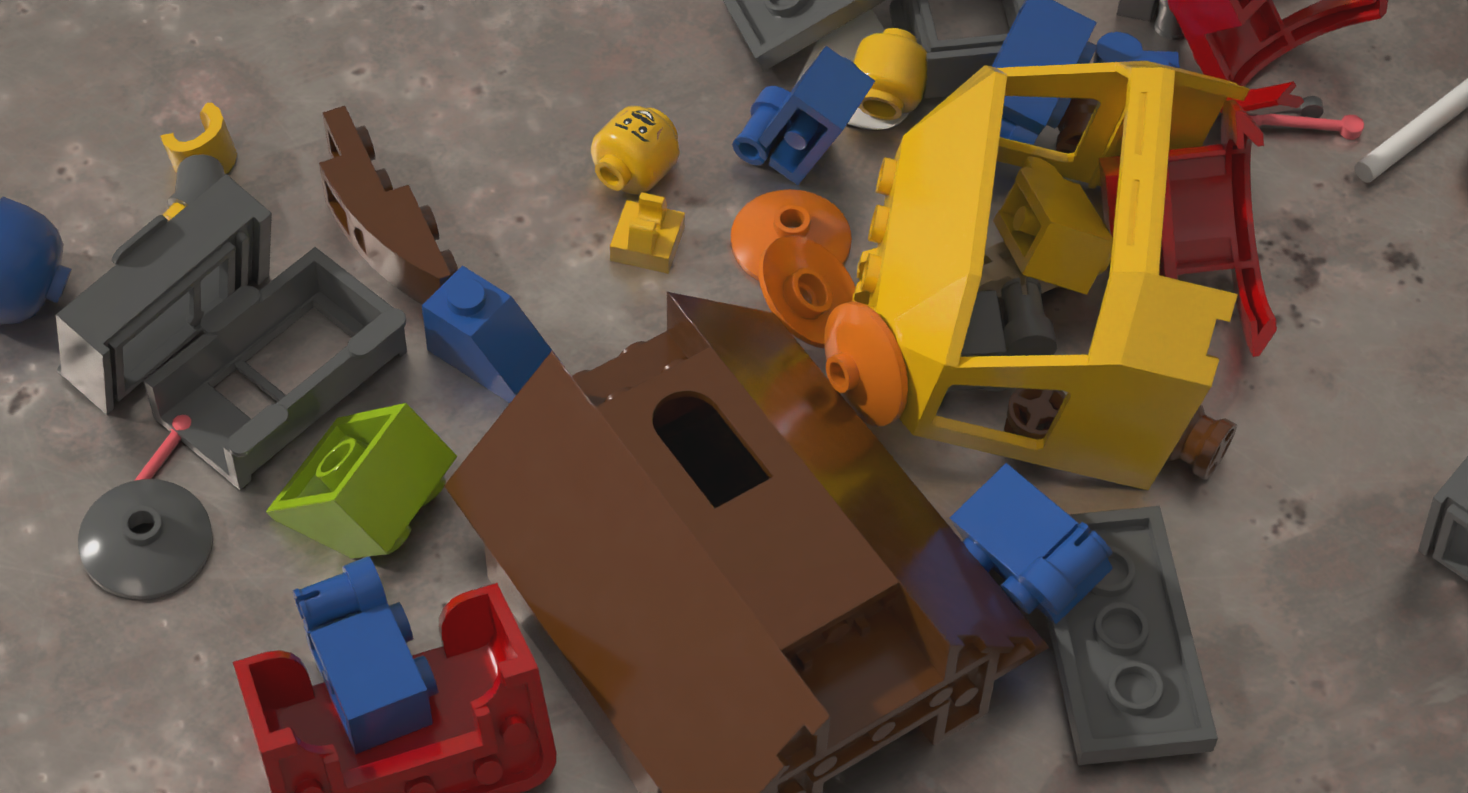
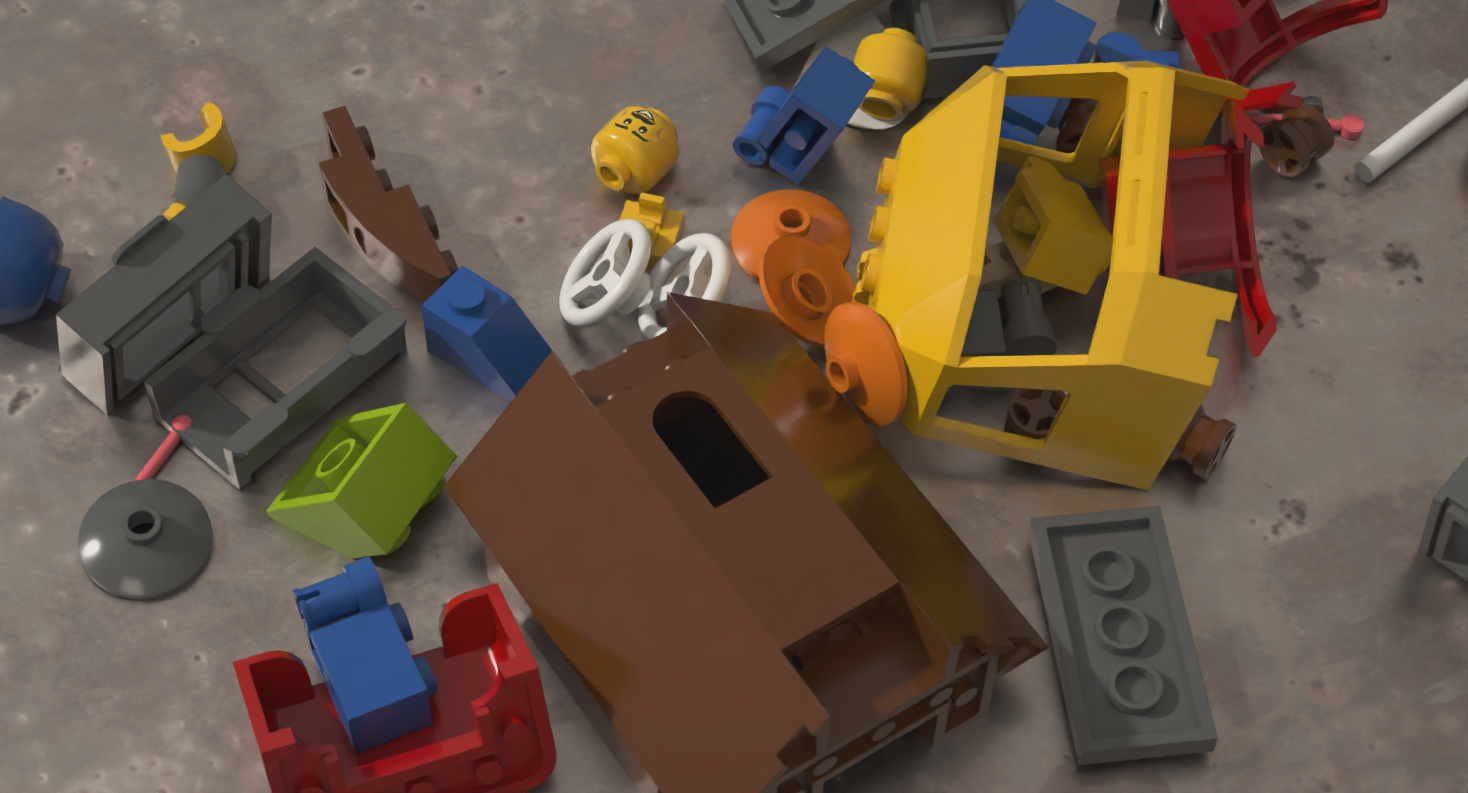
(615, 278): none -> white piece
(697, 280): none -> white piece
(1031, 544): blue hinge -> none
(1296, 139): none -> reddish brown wheel

